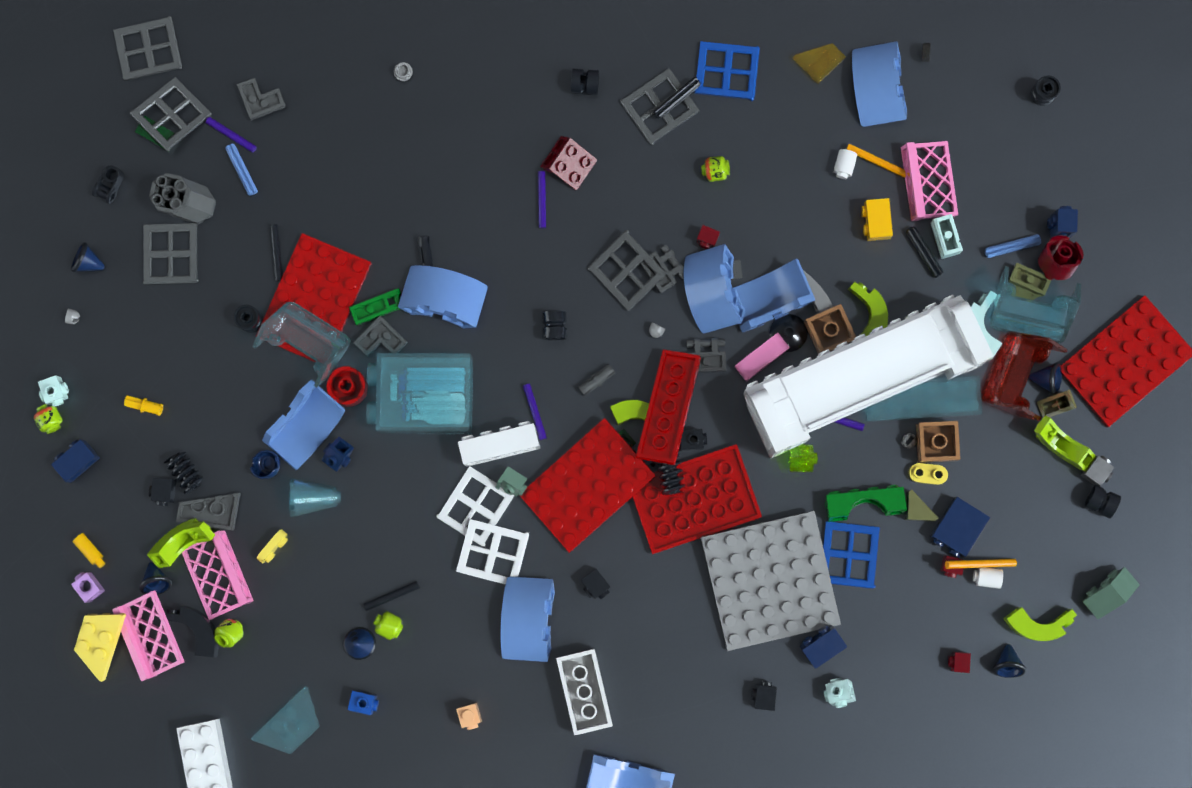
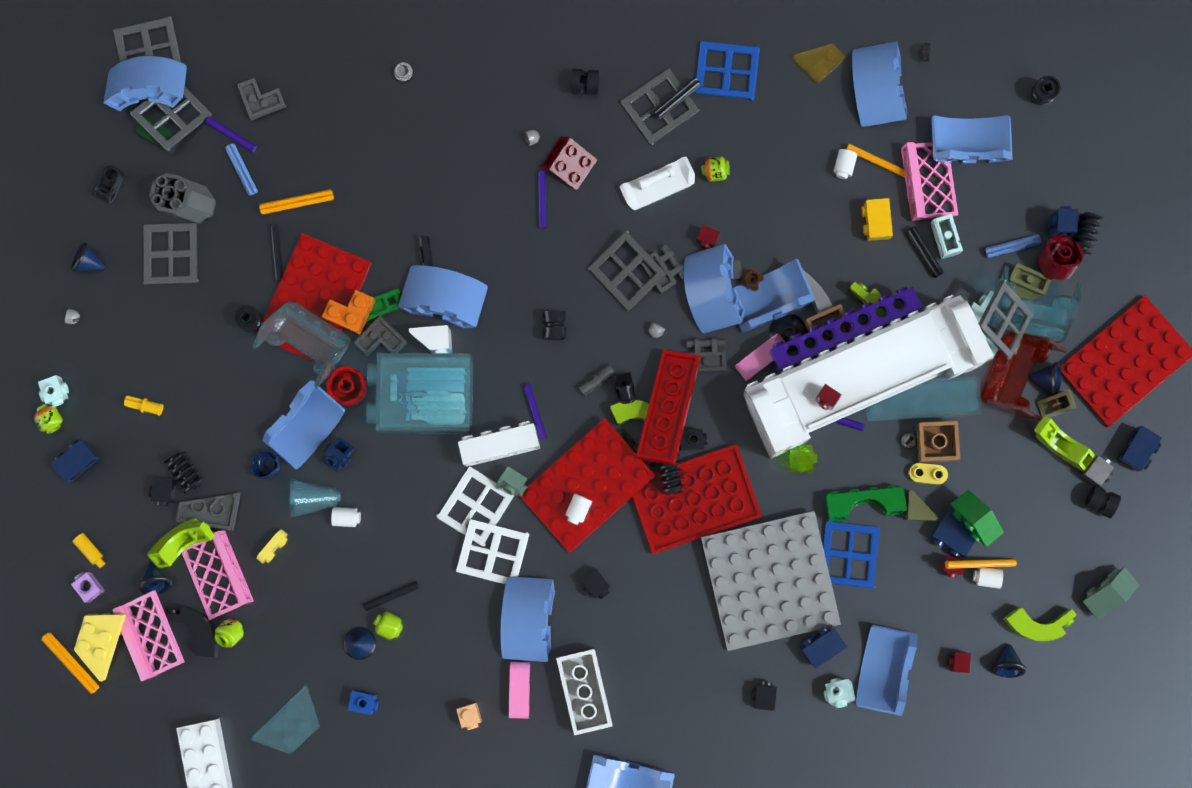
(71, 664): none -> light orange axle
(145, 78): none -> medium blue panel
(297, 201): none -> light orange axle
(345, 516): none -> white brick
(351, 317): none -> orange brick
(434, 338): none -> white slope
(519, 690): none -> bright pink beam
(531, 137): none -> light grey hinge
(578, 509): none -> white brick
(624, 388): none -> black piece
(658, 184): none -> white piece
(747, 280): none -> reddish brown plate
(828, 398): none -> dark red plate
(885, 670): none -> medium blue panel
(906, 296): none -> dark purple brick
(972, 139): none -> medium blue panel
(977, 518): none -> green brick
(992, 307): none -> dark grey window
(1086, 231): none -> black piece
(1140, 449): none -> dark blue brick

